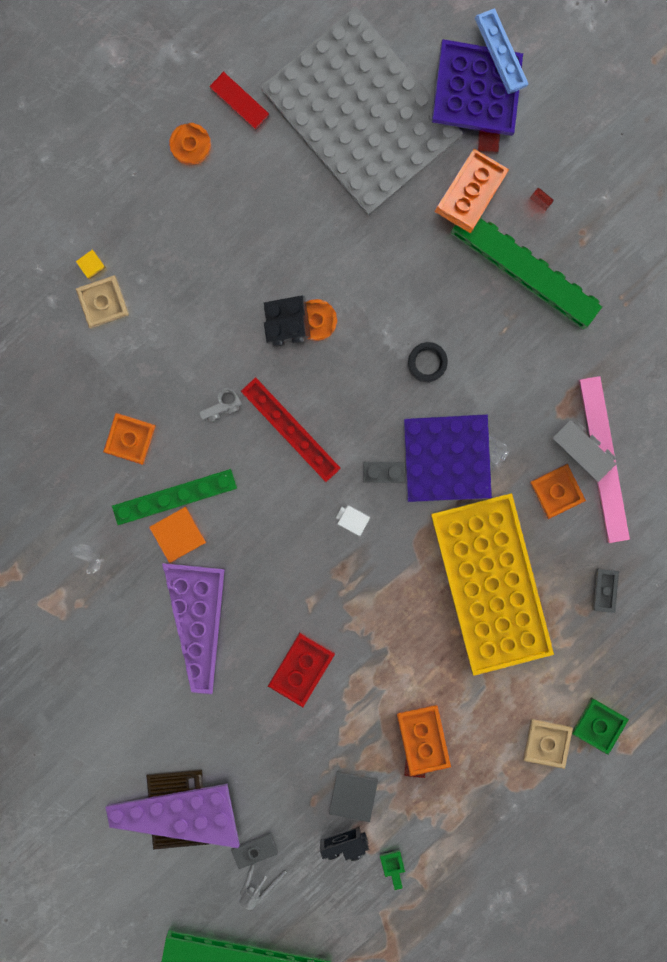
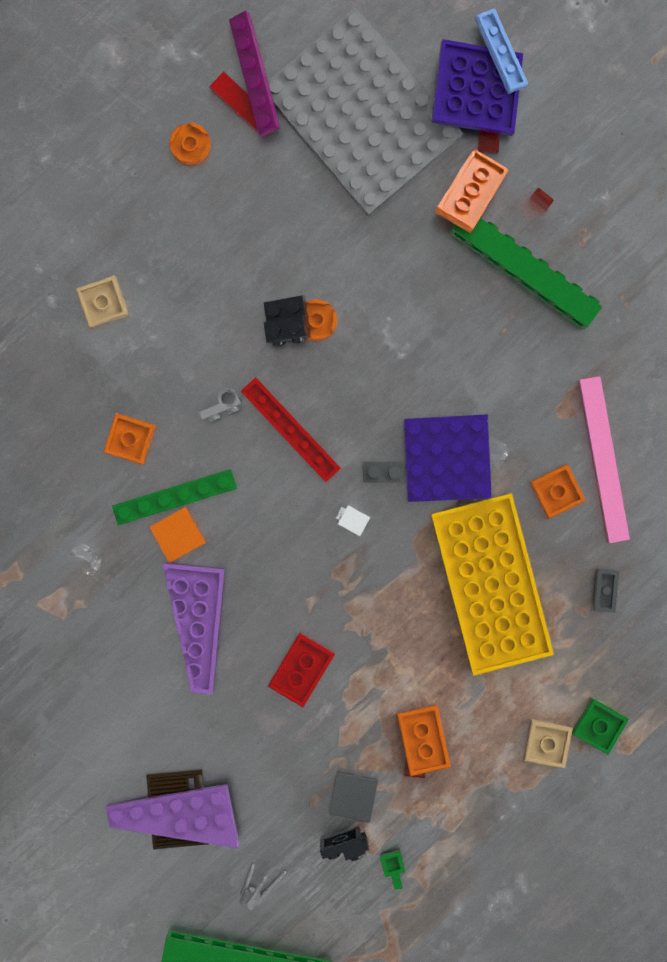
(90, 264): yellow tile -> none
(254, 73): none -> magenta plate
(254, 851): dark grey plate -> none
(442, 357): black tyre -> none
(585, 450): light grey brick -> none

